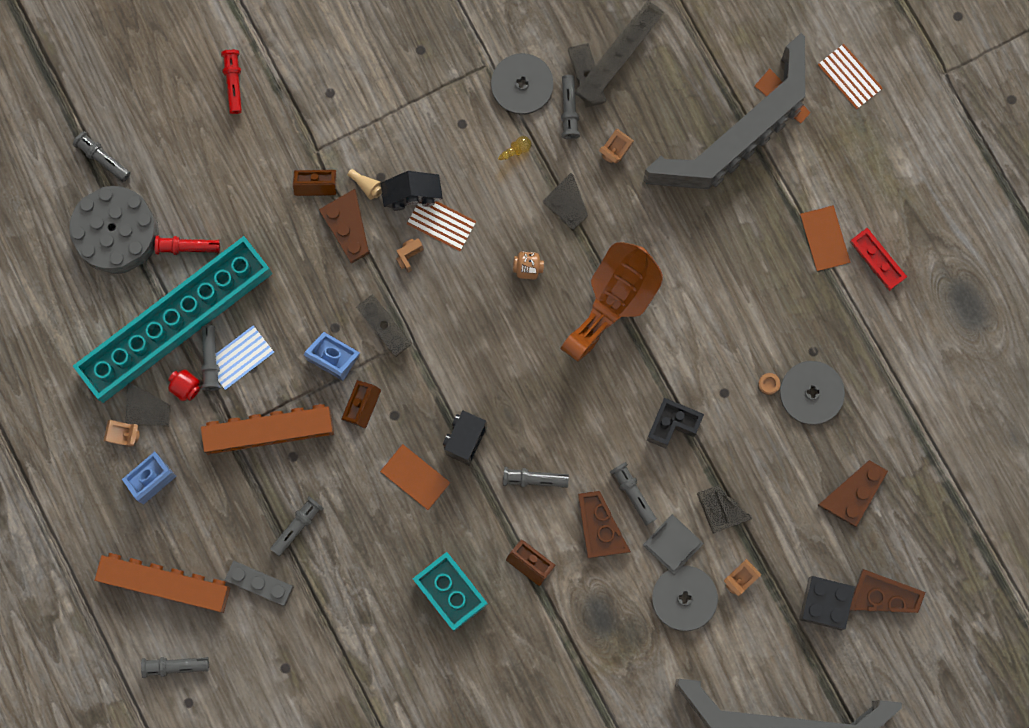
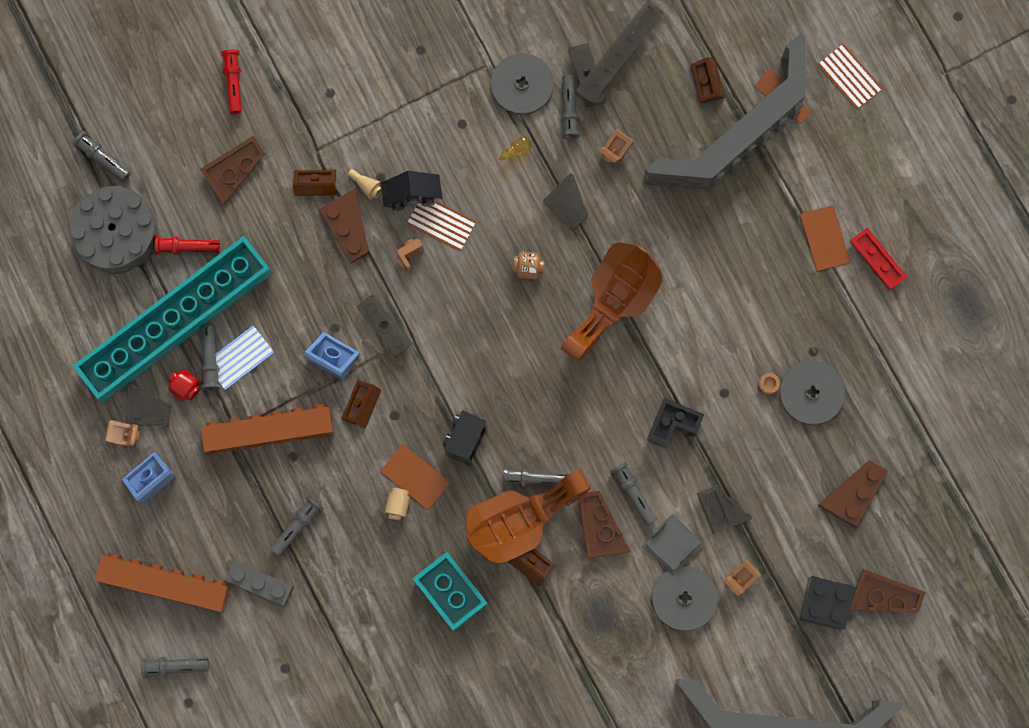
(232, 168): none -> reddish brown wing
(397, 504): none -> tan brick
(514, 523): none -> dark orange piece
(707, 80): none -> reddish brown slope

